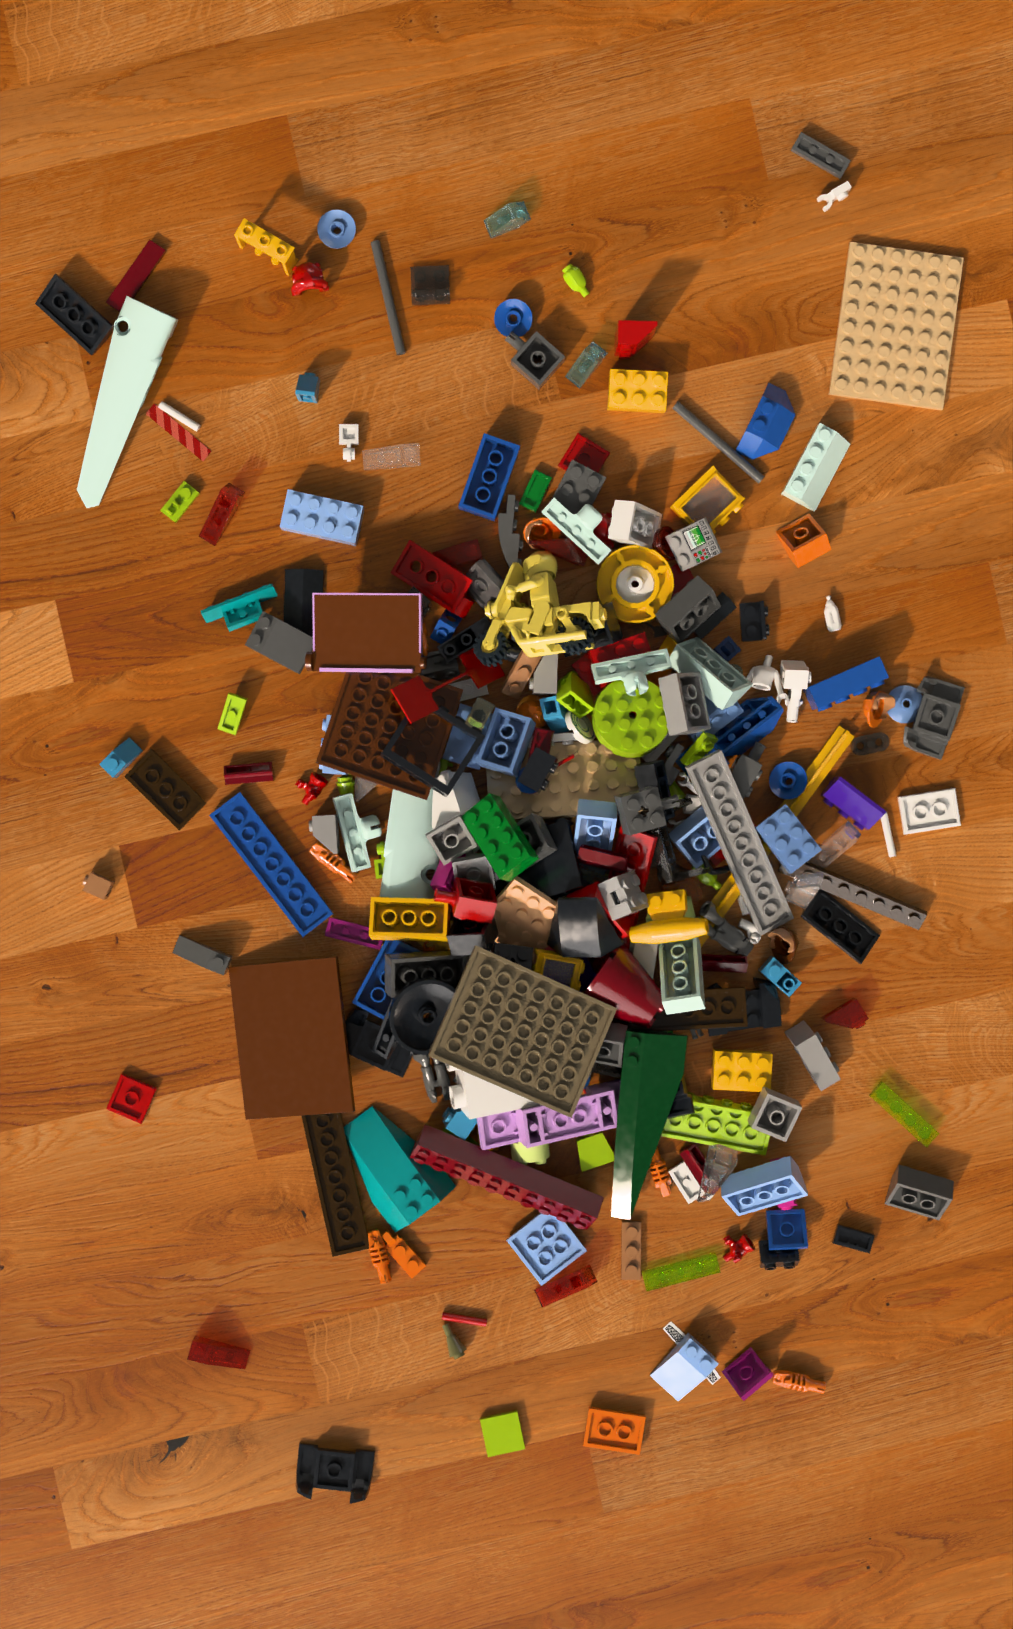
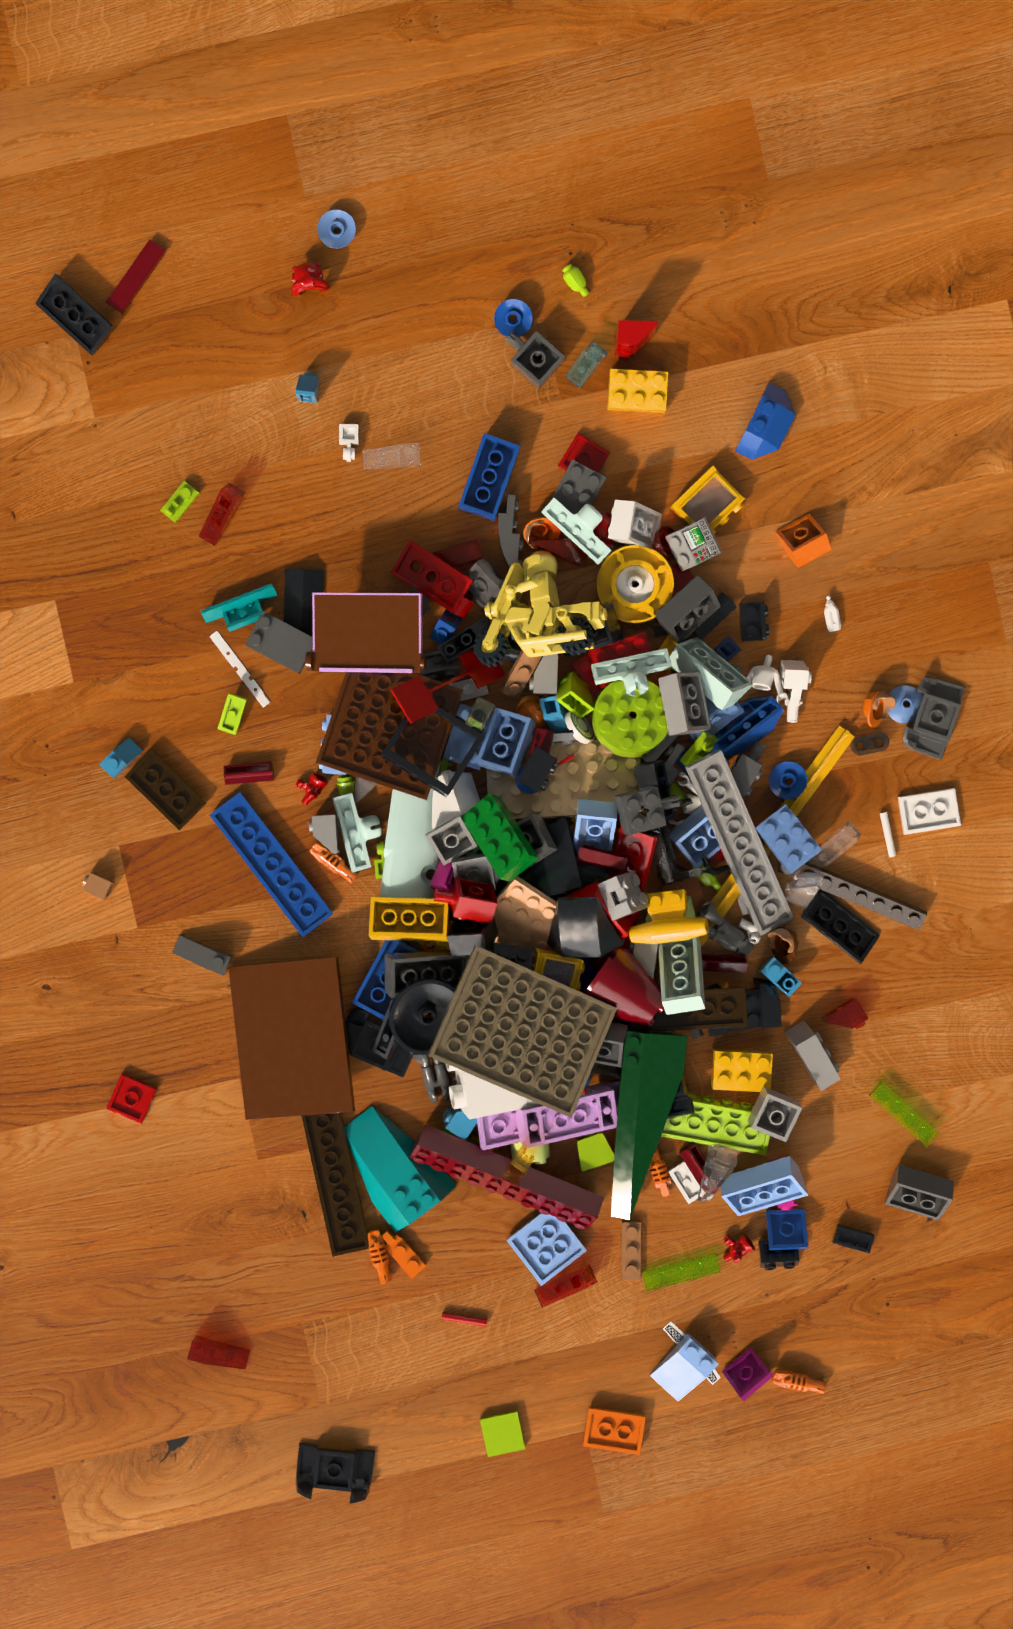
(123, 389): light aqua panel -> none
(178, 432): clear red sticker -> none
(179, 416): white piece -> none
(242, 672): none -> white piece
(267, 243): yellow window -> none
(322, 517): light blue brick -> none
(351, 933): magenta plate -> none
(388, 297): dark grey piece -> none
(424, 640): orange piece -> none
(430, 285): clear smoke hinge -> none
(455, 1346): olive cone -> none
(507, 219): clear light blue slope -> none
(522, 1163): none -> clear yellow hinge
(535, 491): green tile -> none
(718, 442): dark grey piece -> none
(816, 467): light aqua slope -> none
(820, 155): dark grey plate -> none
(840, 193): white plate -> none
(848, 682): blue brick -> none
(852, 803): dark purple slope -> none
(896, 326): tan plate -> none

